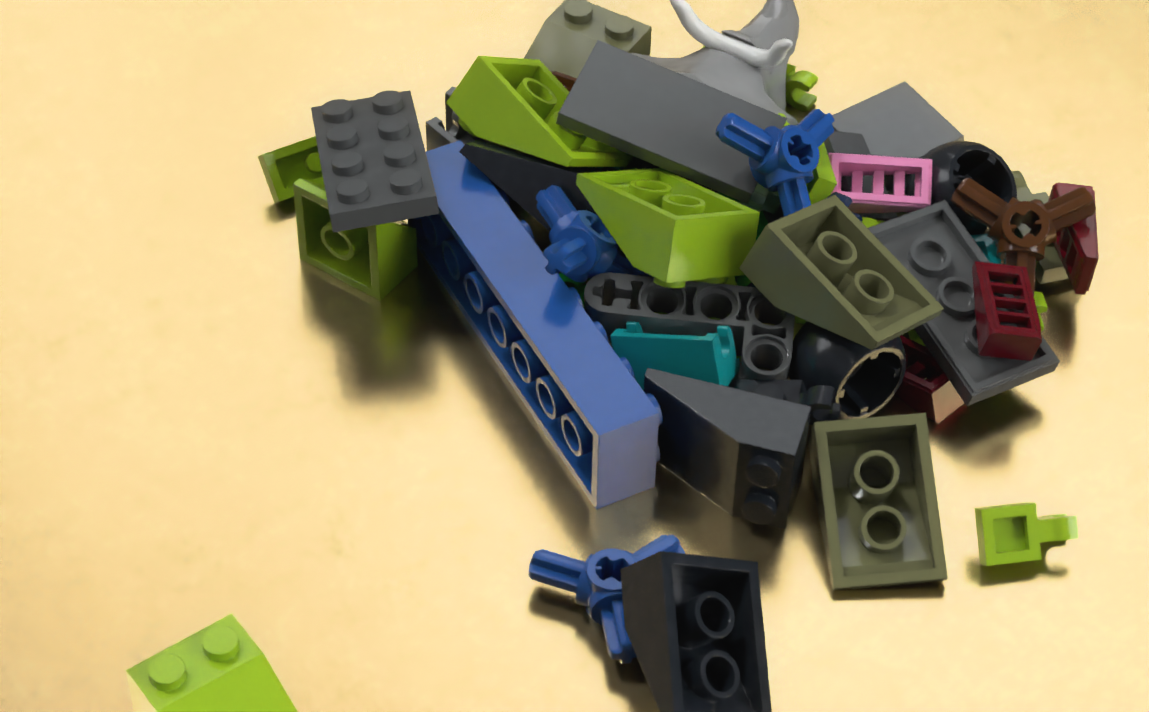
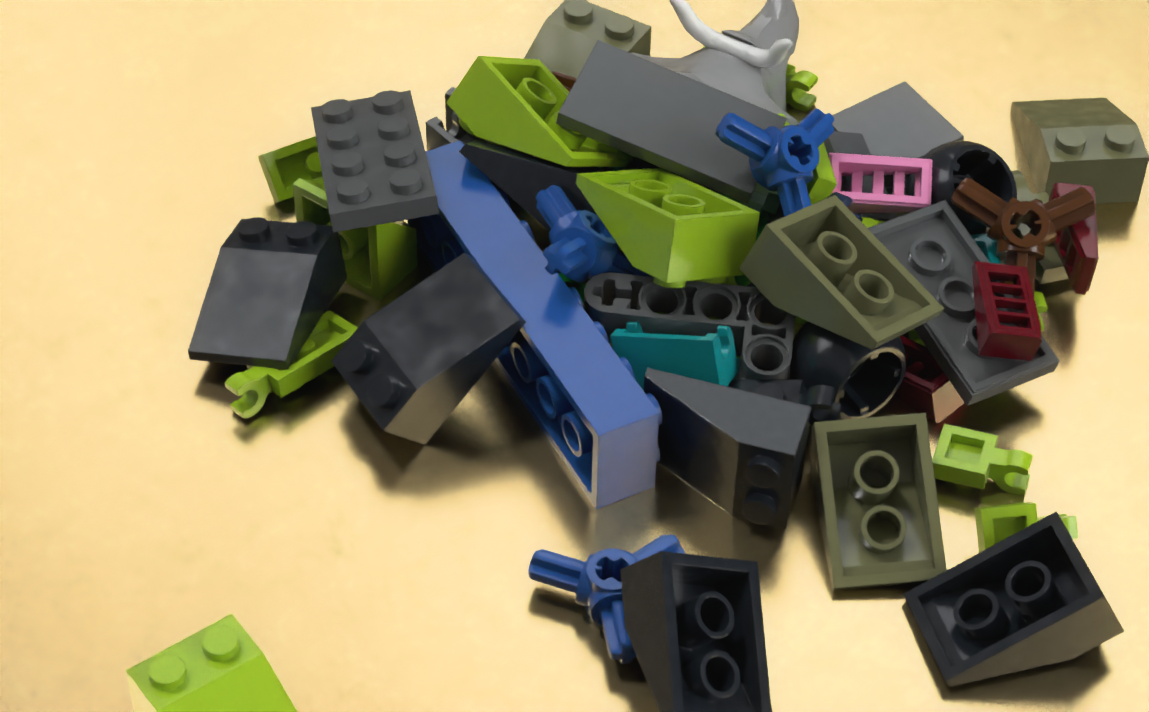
(268, 292): none -> black slope
(311, 361): none -> lime plate
(428, 348): none -> black slope
(973, 457): none -> lime plate
(1013, 606): none -> black slope
(1082, 145): none -> olive slope

